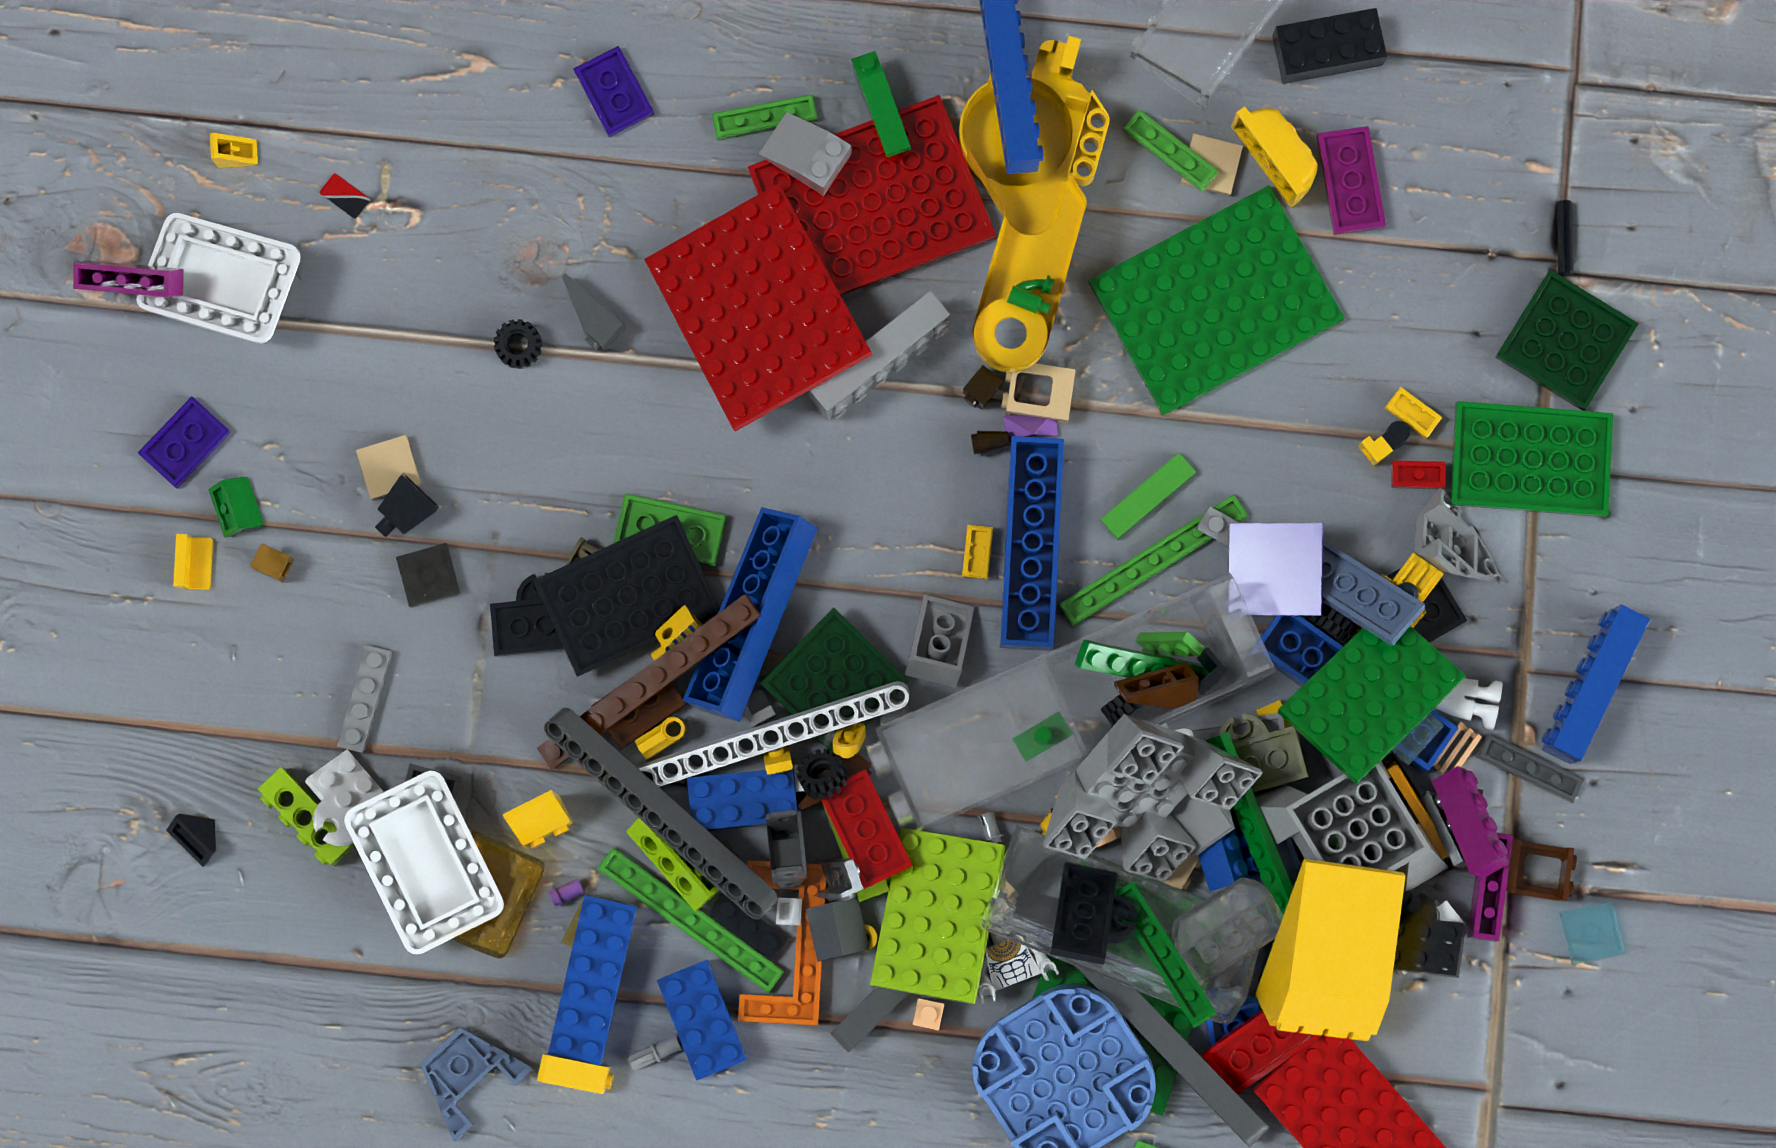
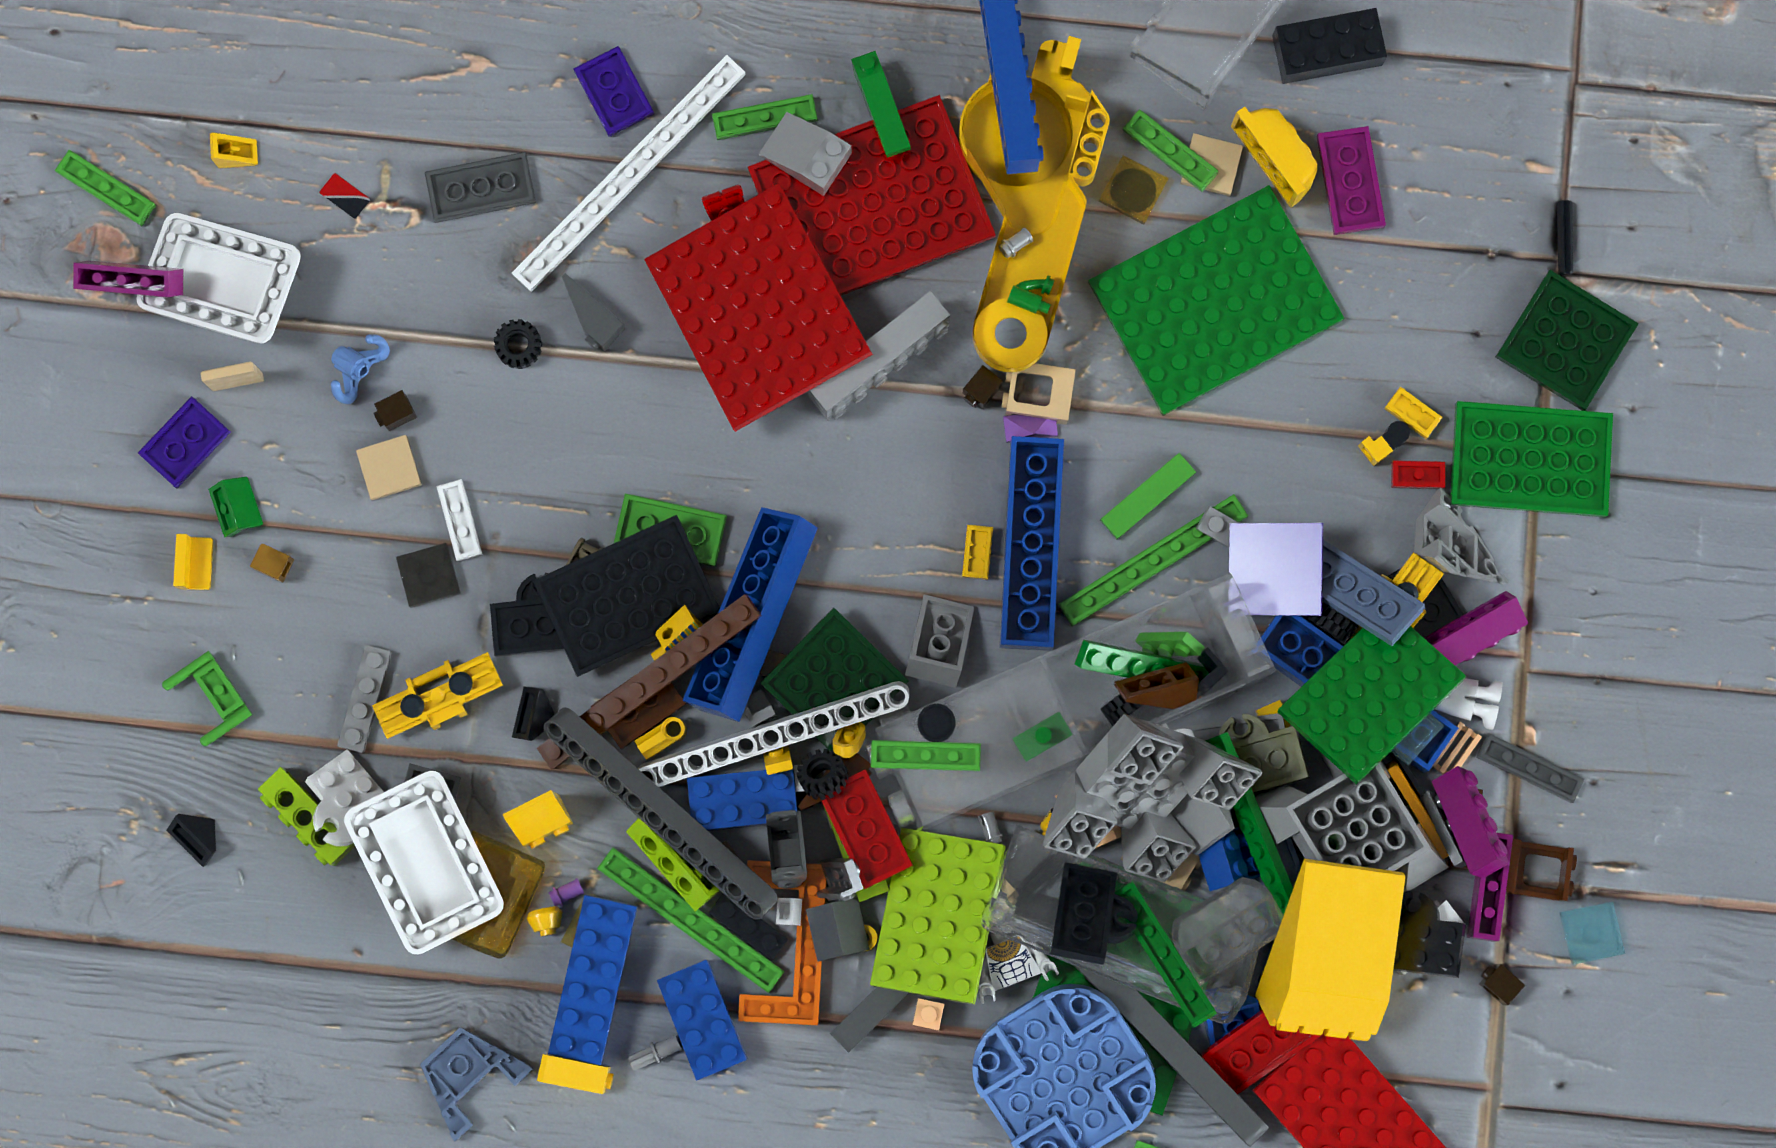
(105, 188): none -> bright green tile
(219, 692): none -> bright green plate
(232, 376): none -> tan tile
(355, 366): none -> medium blue piece
(394, 411): none -> dark brown brick
(404, 507): black torso -> none
(440, 703): none -> yellow piece
(459, 520): none -> white tile
(480, 187): none -> dark grey tile
(532, 714): none -> black slope
(545, 920): none -> yellow cone
(628, 173): none -> white plate
(721, 202): none -> red piece
(925, 755): none -> bright green tile
(936, 723): none -> black piece
(989, 441): dark brown cone -> none
(1015, 243): none -> light grey pin
(1133, 190): none -> clear yellow tile
(1479, 628): none -> magenta brick
(1501, 983): none -> dark brown brick
(1595, 684): blue brick -> none

